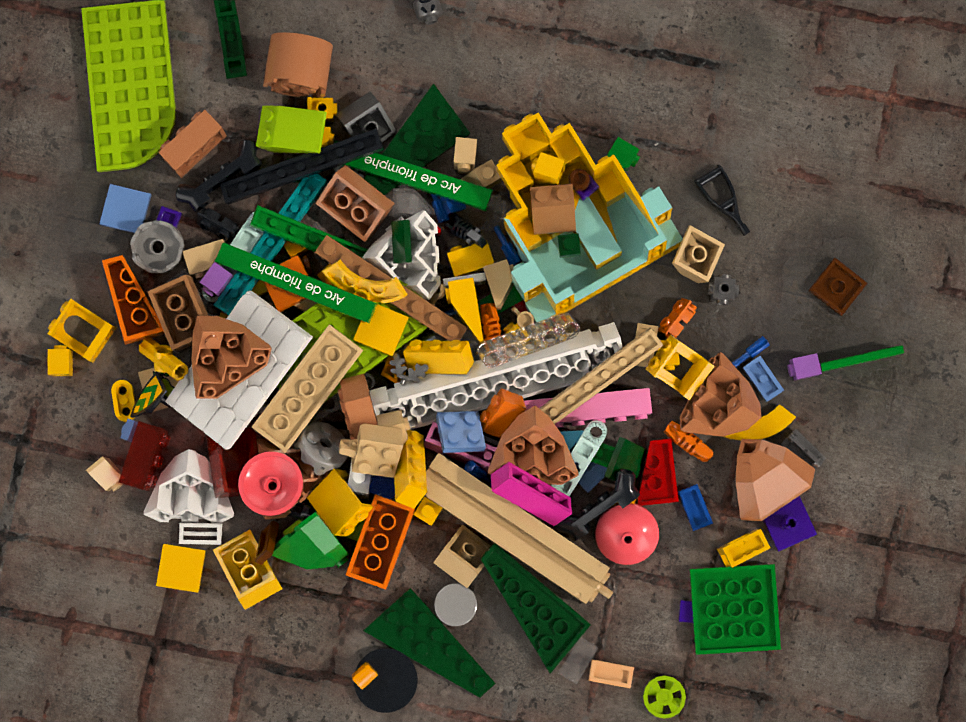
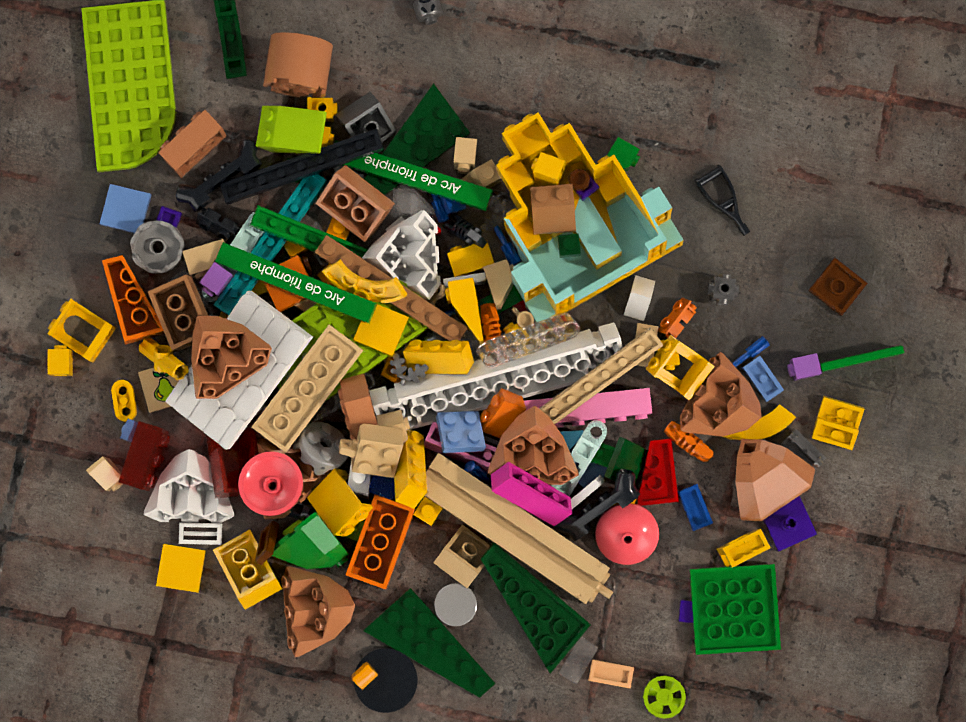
(150, 396): shield -> none
(313, 609): none -> nougat brick
(338, 230): none -> light orange plate
(401, 241): dark green tile -> none
(586, 491): none -> white tile
(639, 298): none -> white slope
(697, 255): tan slope -> none
(837, 422): none -> yellow slope

